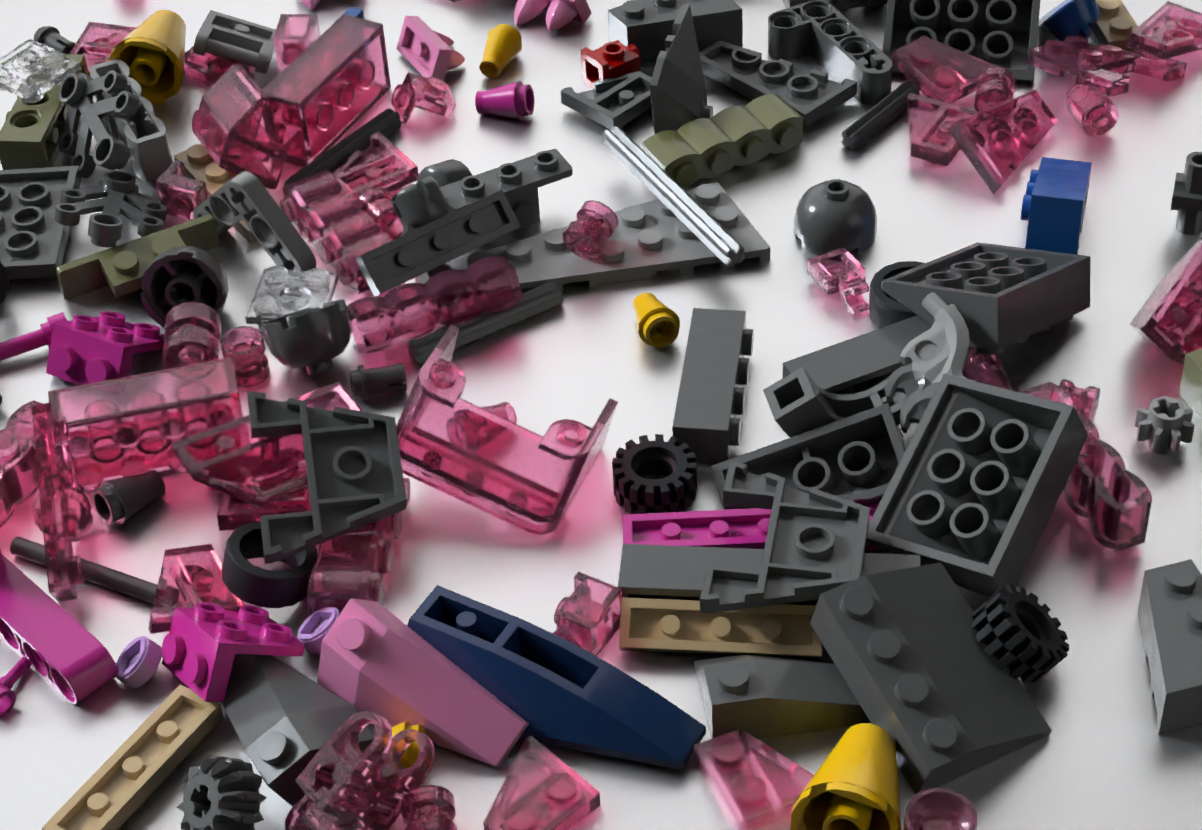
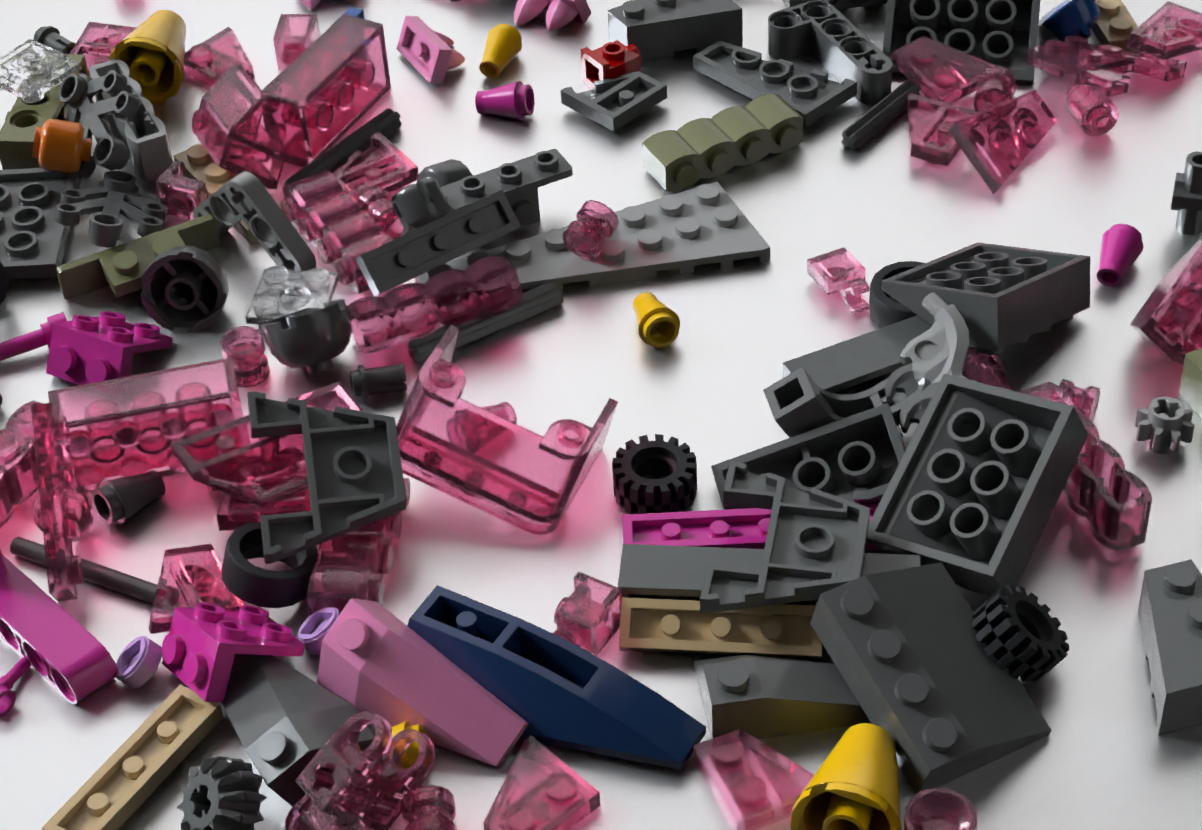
(61, 146): none -> orange head
(191, 335): clear pink wheel -> none
(236, 40): light grey plate -> none
(423, 93): clear pink bracket -> none
(673, 196): axle -> none
(678, 78): dark grey wedge -> none
(711, 383): dark grey brick -> none
(835, 217): dark grey cylinder -> none
(1056, 205): blue wedge -> none
(1119, 251): none -> dark pink cone

